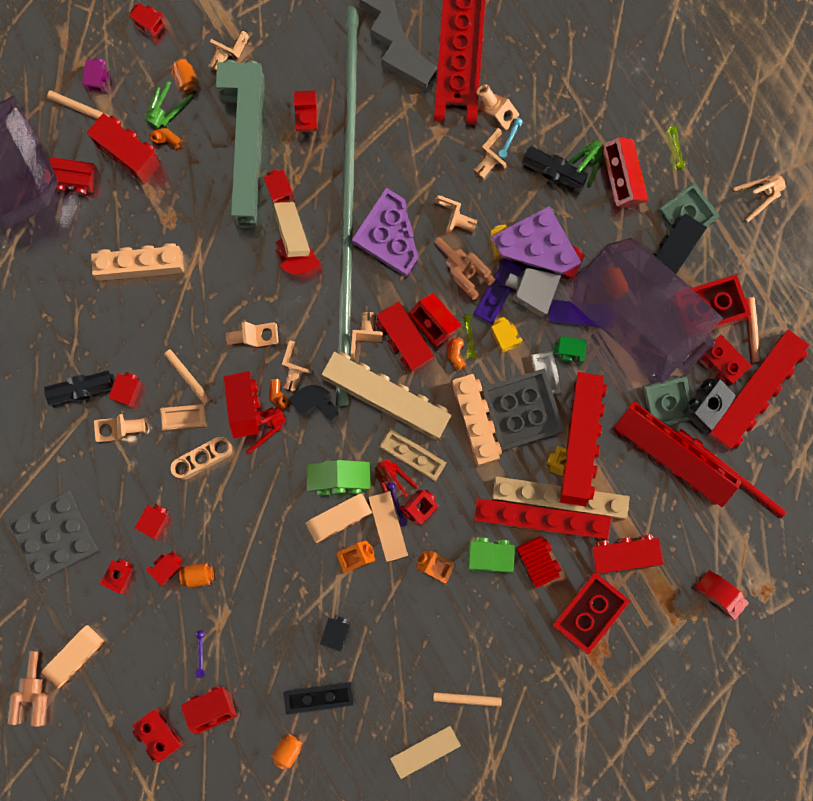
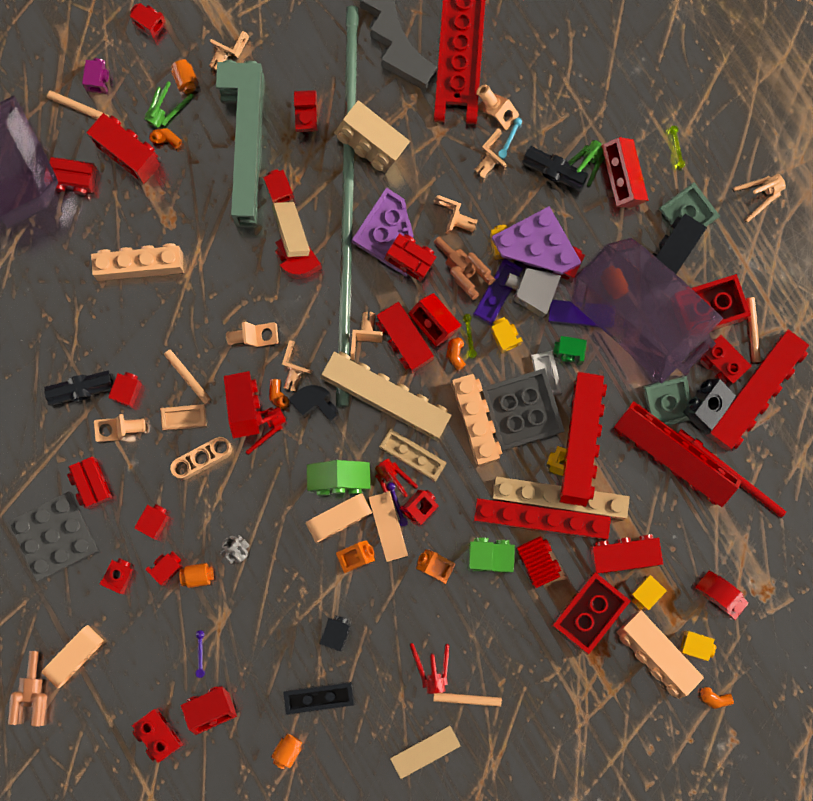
(89, 483): none -> red brick
(234, 549): none -> light grey gear
(371, 137): none -> tan brick
(410, 257): none -> red brick
(435, 682): none -> red plant
(647, 593): none -> yellow brick
(659, 655): none -> light nougat brick
(697, 646): none -> yellow brick
(715, 701): none -> orange arm

